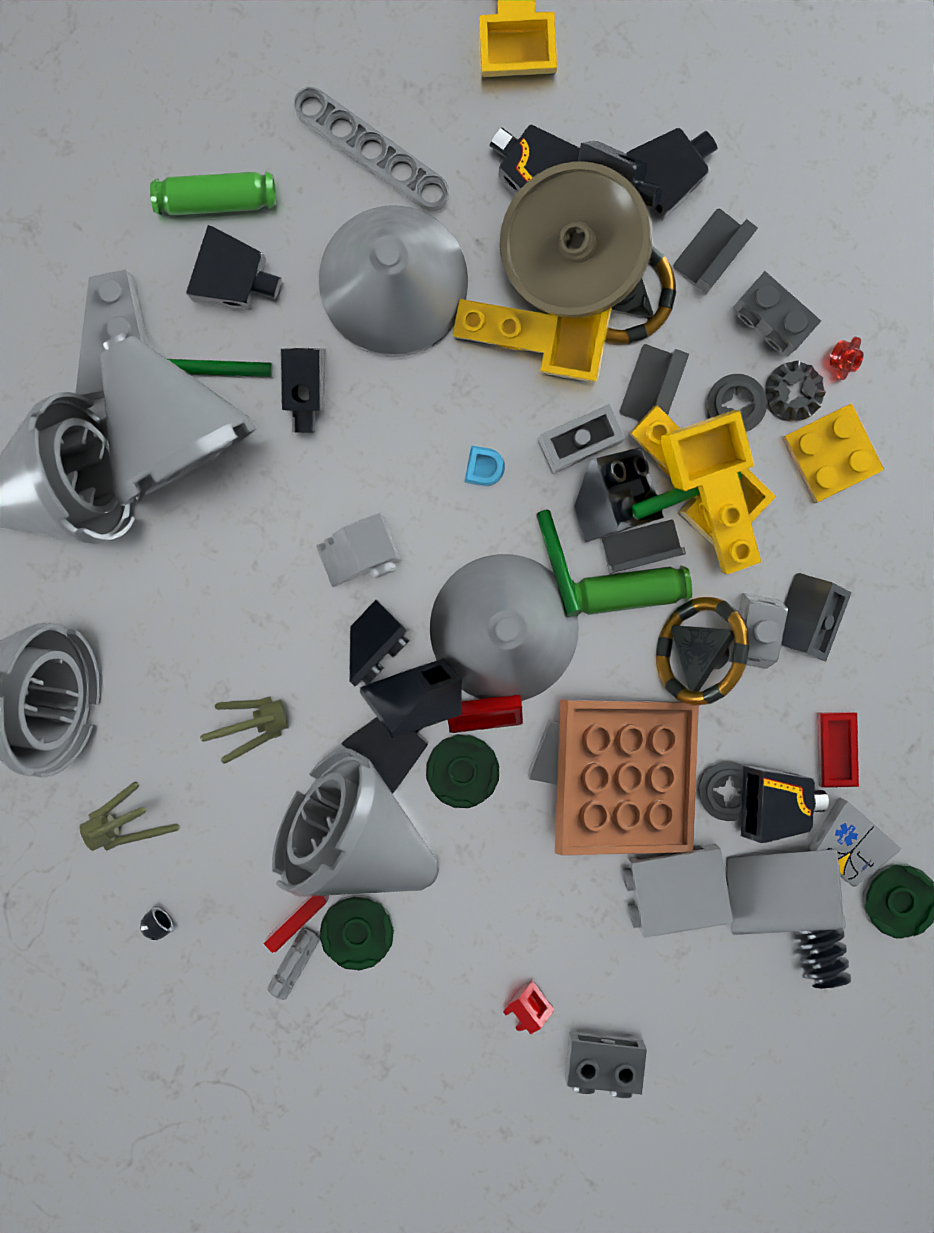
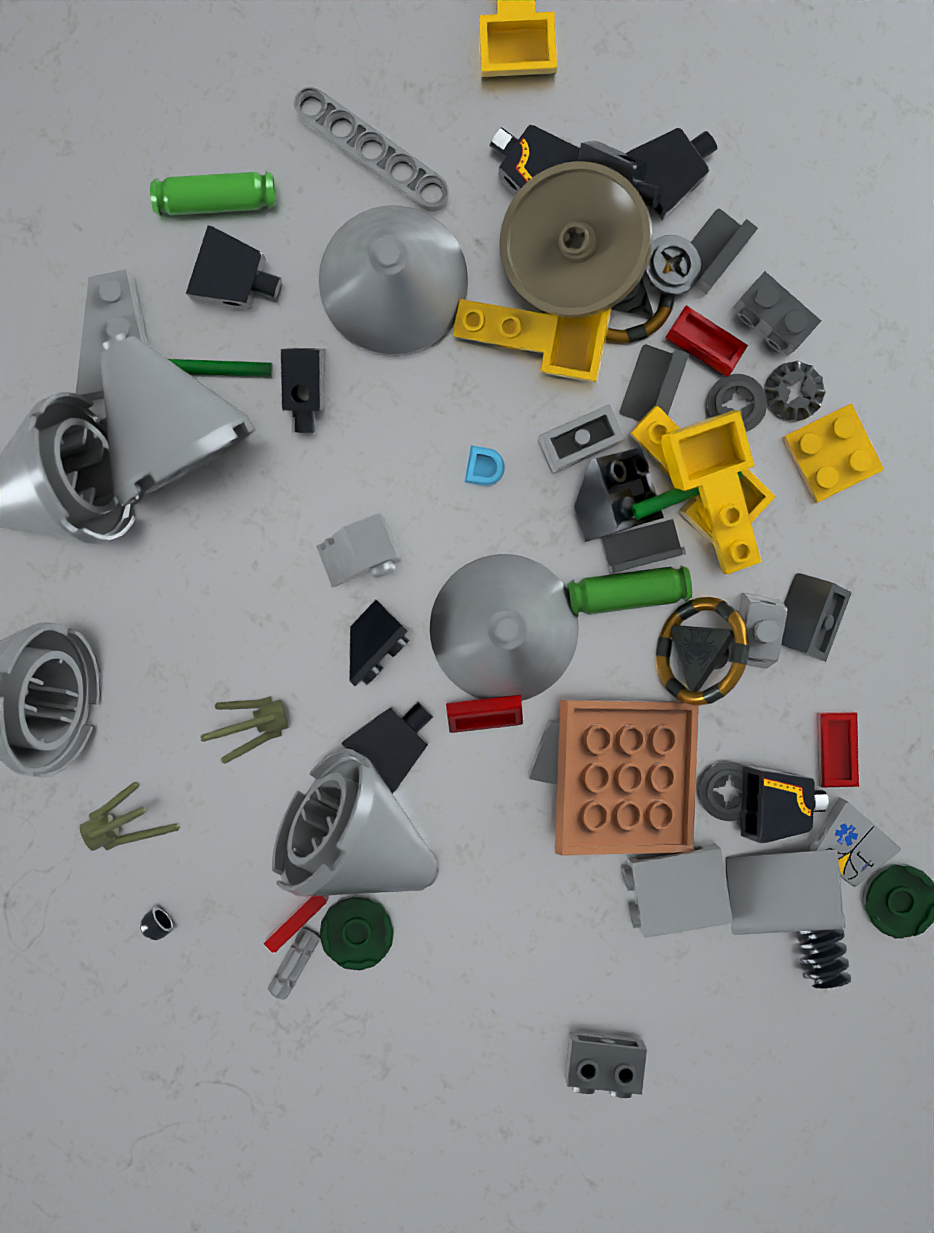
(415, 697): black slope -> none
(462, 771): dark green tile -> none
(530, 1008): red tile -> none
(558, 563): green bar -> none
(687, 267): none -> gear
(706, 341): none -> red tile
(846, 357): clear red plate -> none

